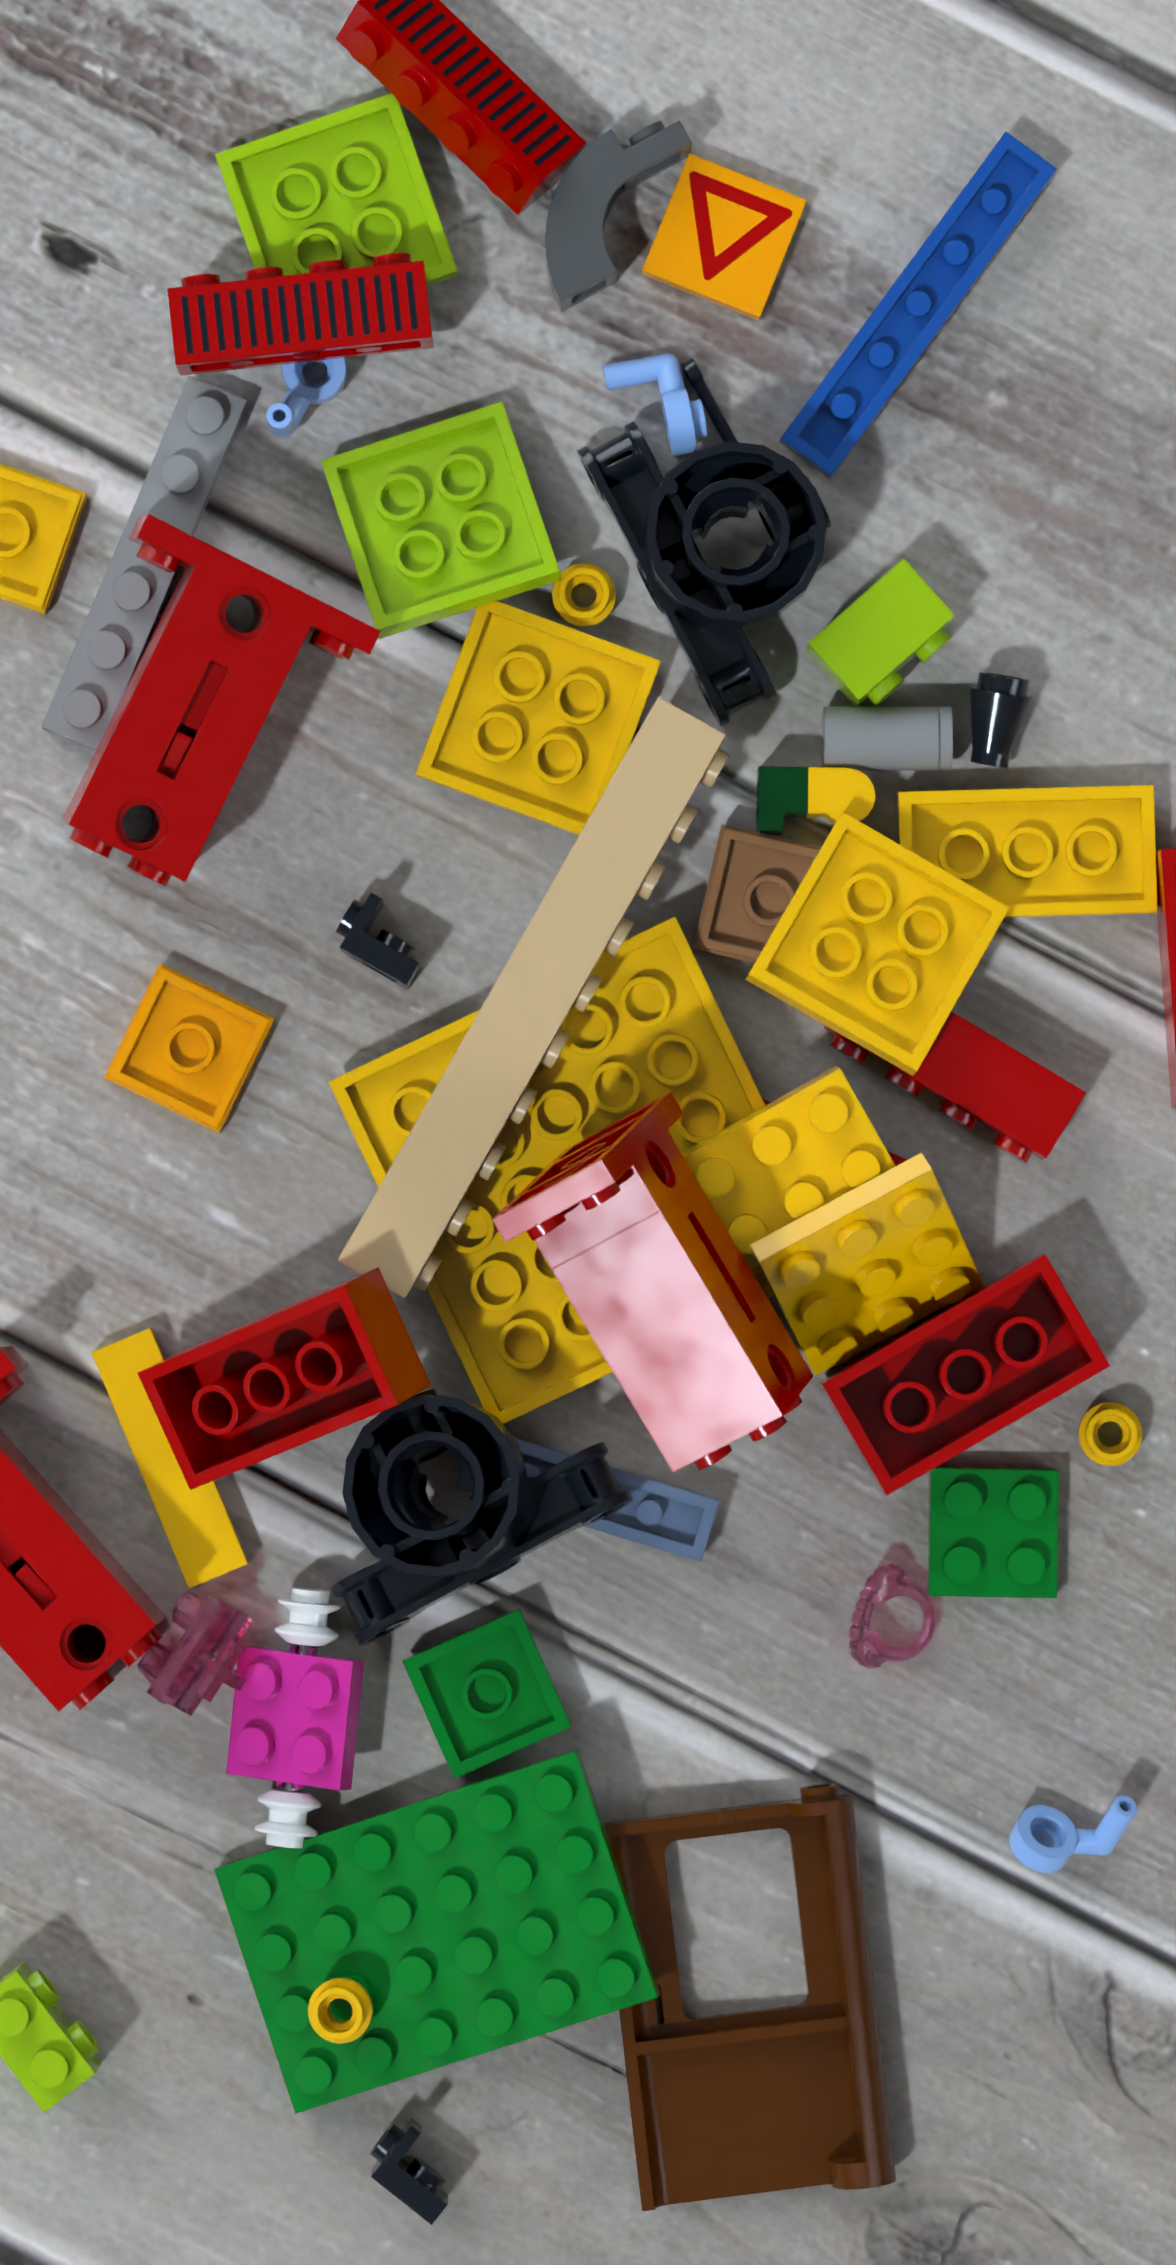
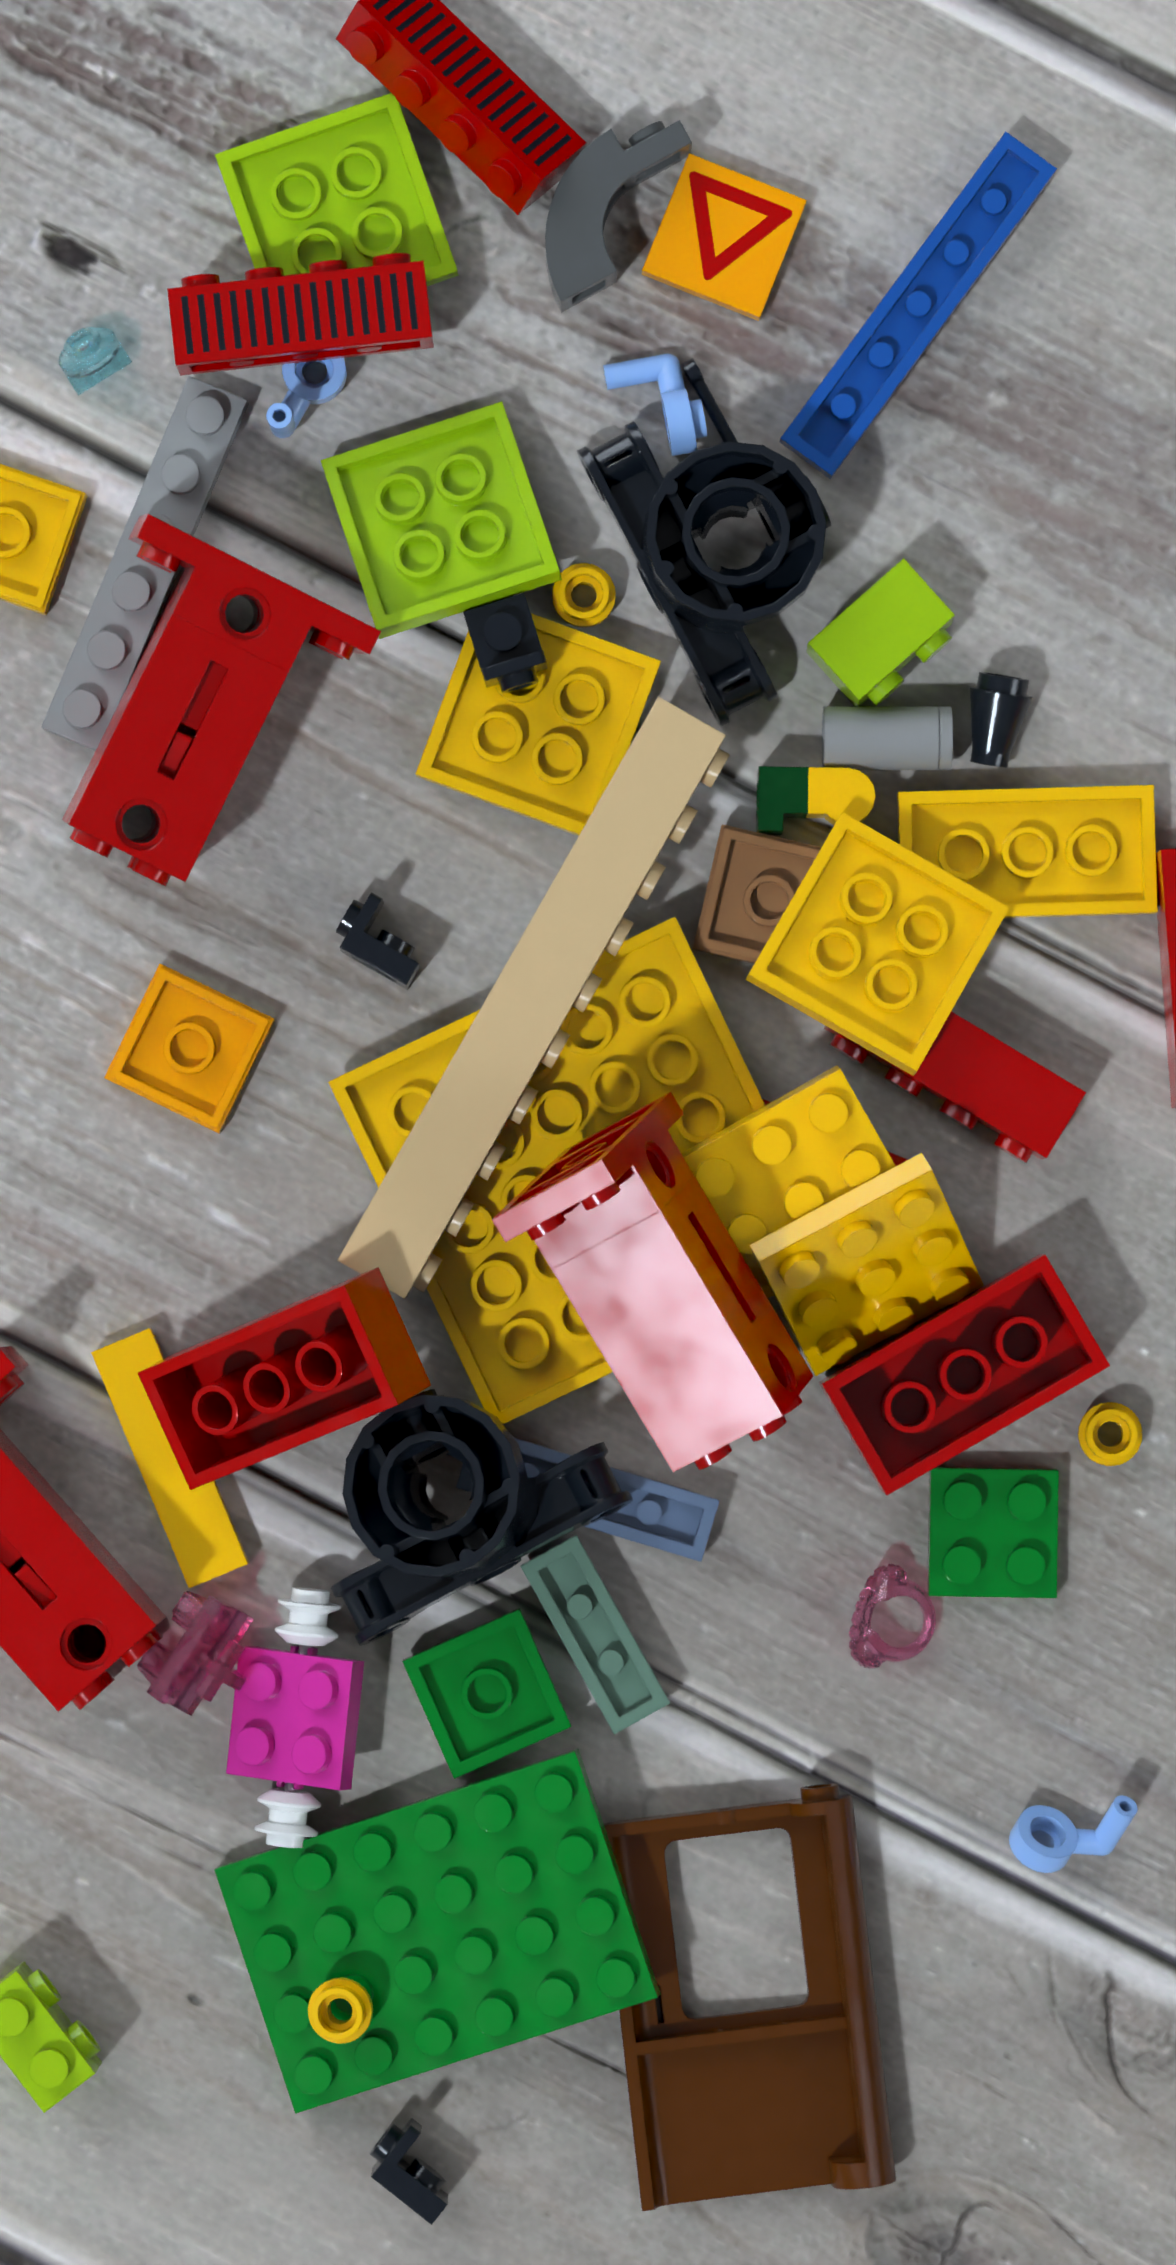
(91, 357): none -> clear light blue plate
(506, 643): none -> black bracket
(595, 1634): none -> sand green plate

